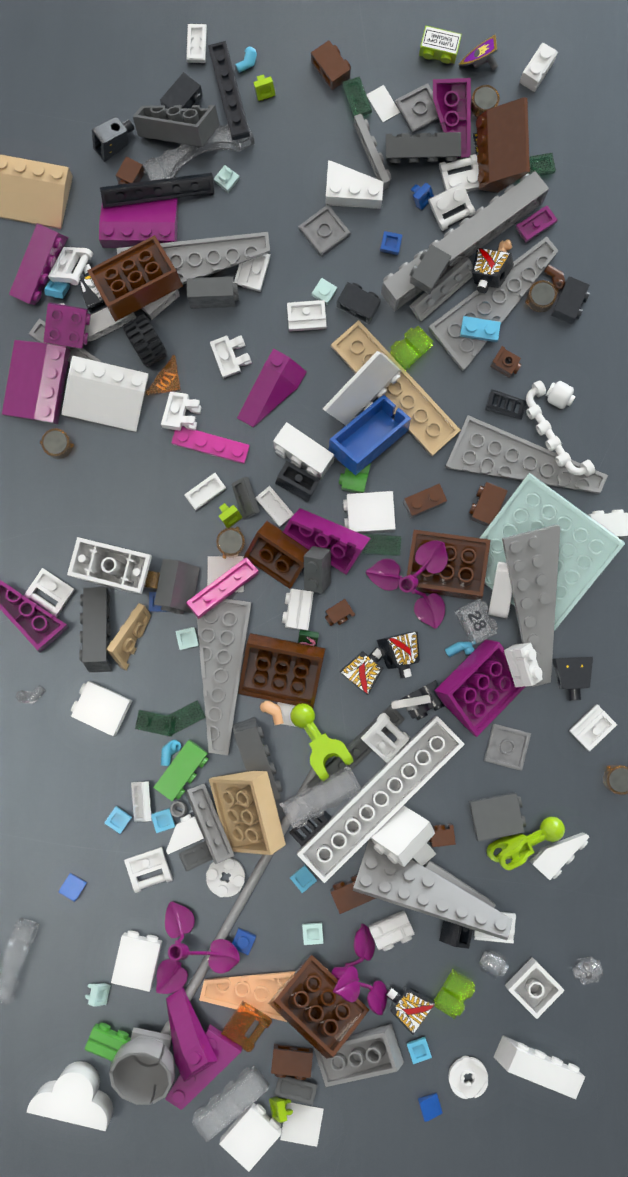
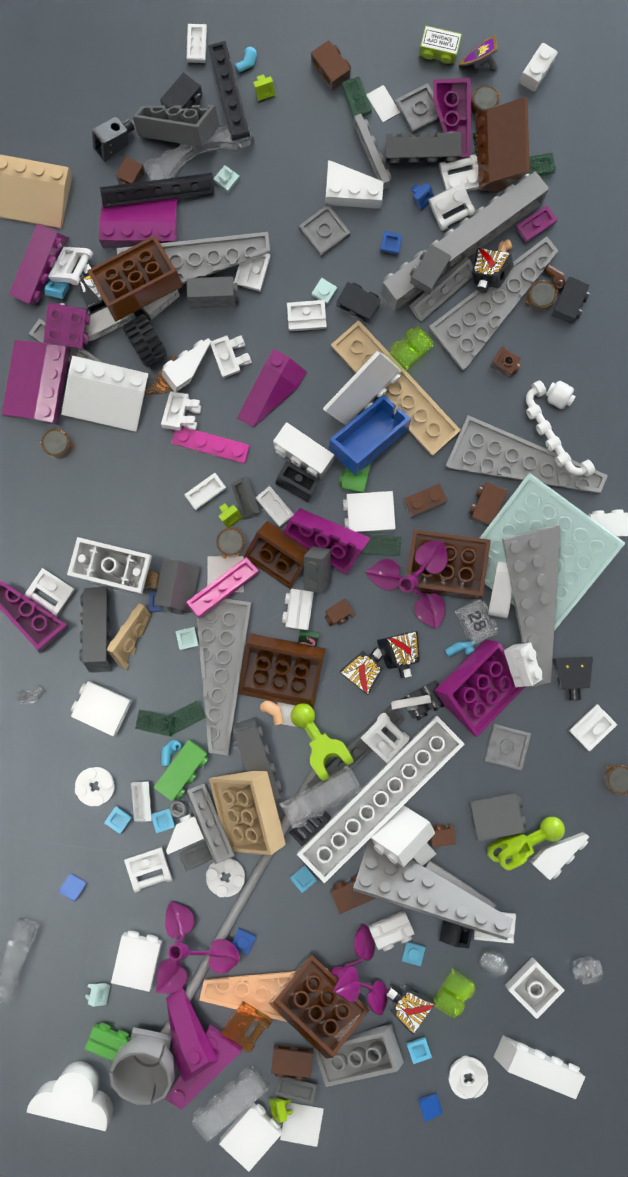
(105, 782): none -> white plate
(183, 369): none -> white slope
(312, 933): light aqua plate -> none
(413, 953): none -> medium azure plate
(480, 329): medium azure plate -> none
(502, 396): black slope -> none

